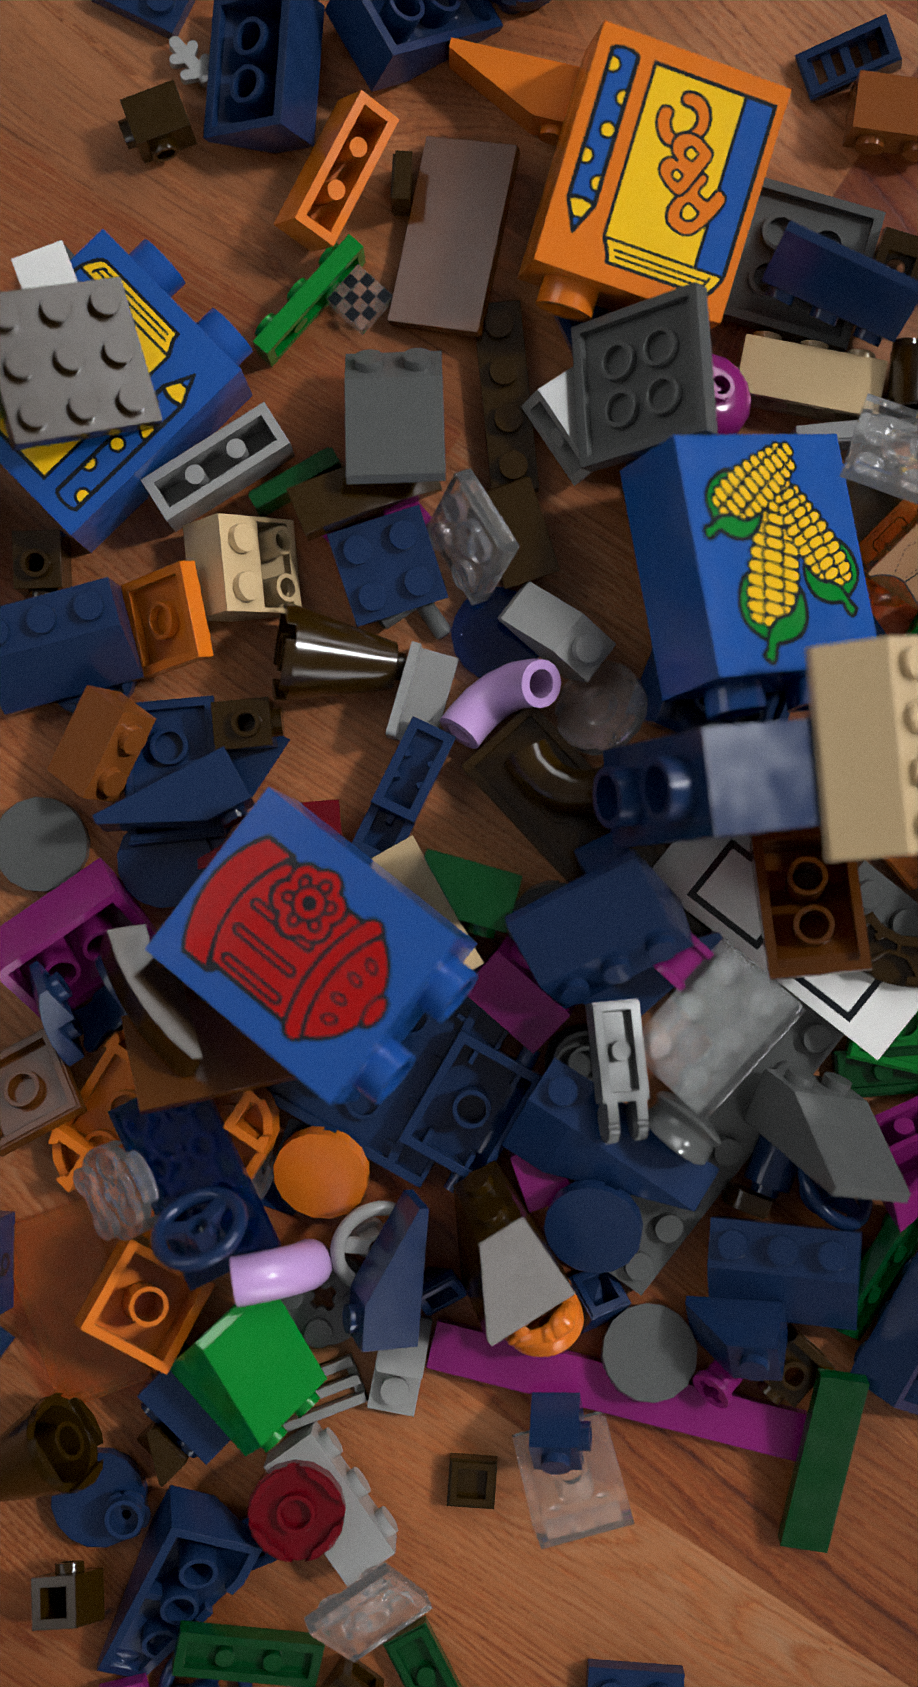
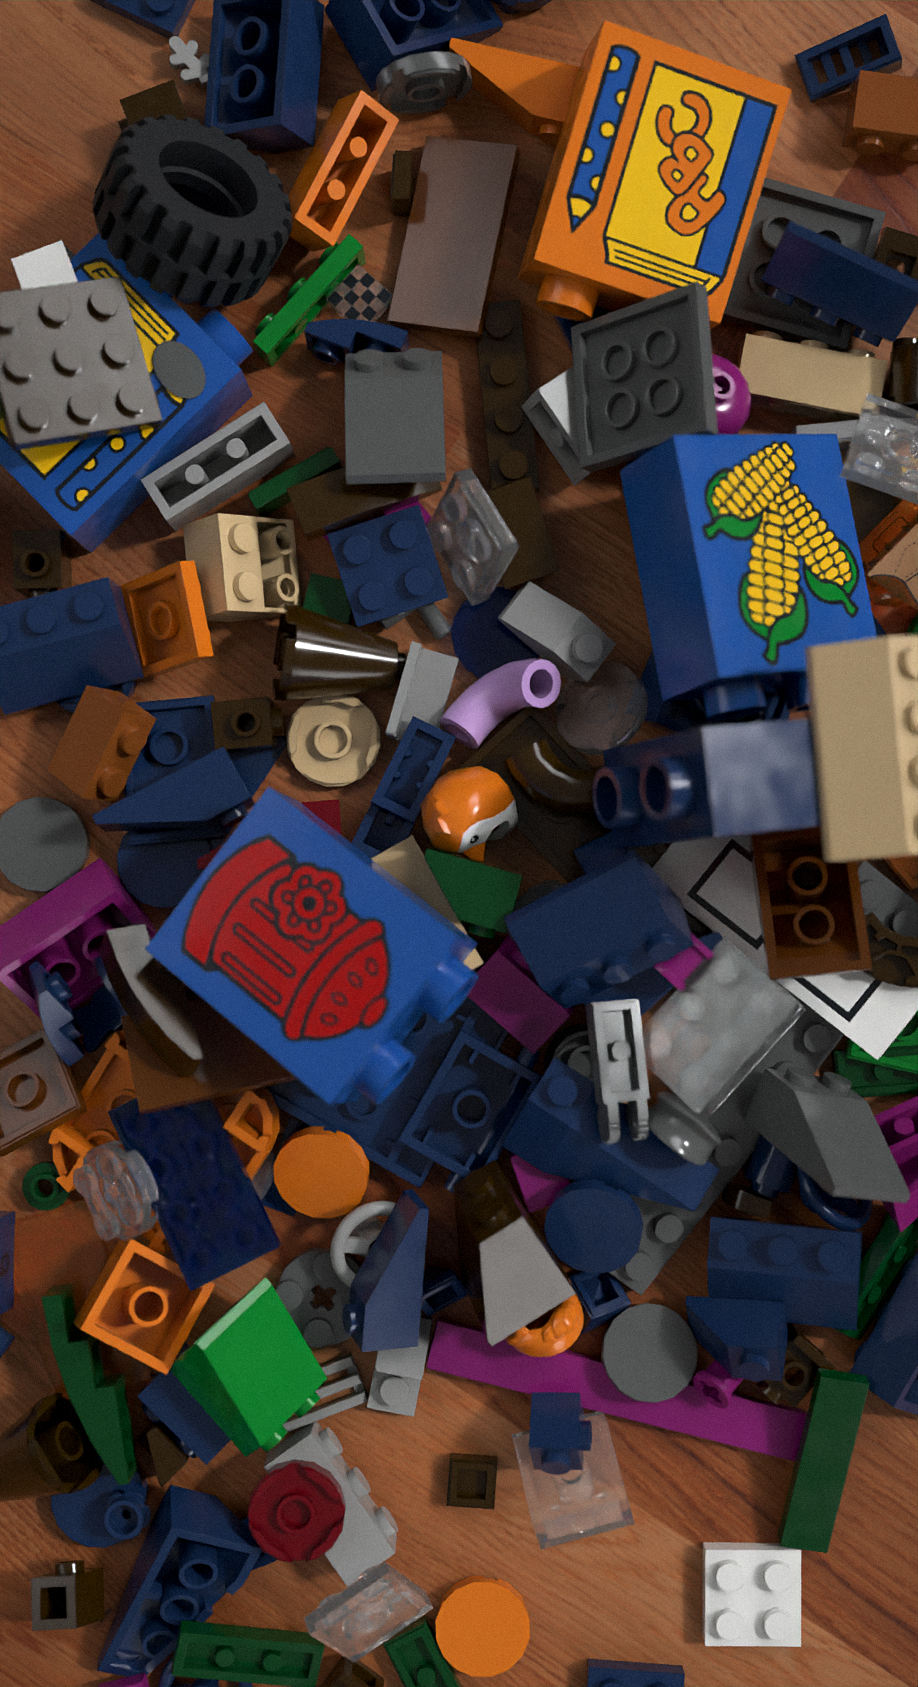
(31, 1192): none -> dark green plate
(97, 1397): none -> dark green slope
(179, 369): none -> dark grey sticker
(191, 211): none -> black tyre
(201, 1233): dark blue piece -> none
(279, 1272): lavender cylinder -> none
(328, 598): none -> dark green tile
(333, 740): none -> tan tile
(335, 338): none -> dark blue slope
(423, 82): none -> dark grey tile
(467, 810): none -> orange piece
(482, 1626): none -> orange tile
(751, 1594): none -> white plate

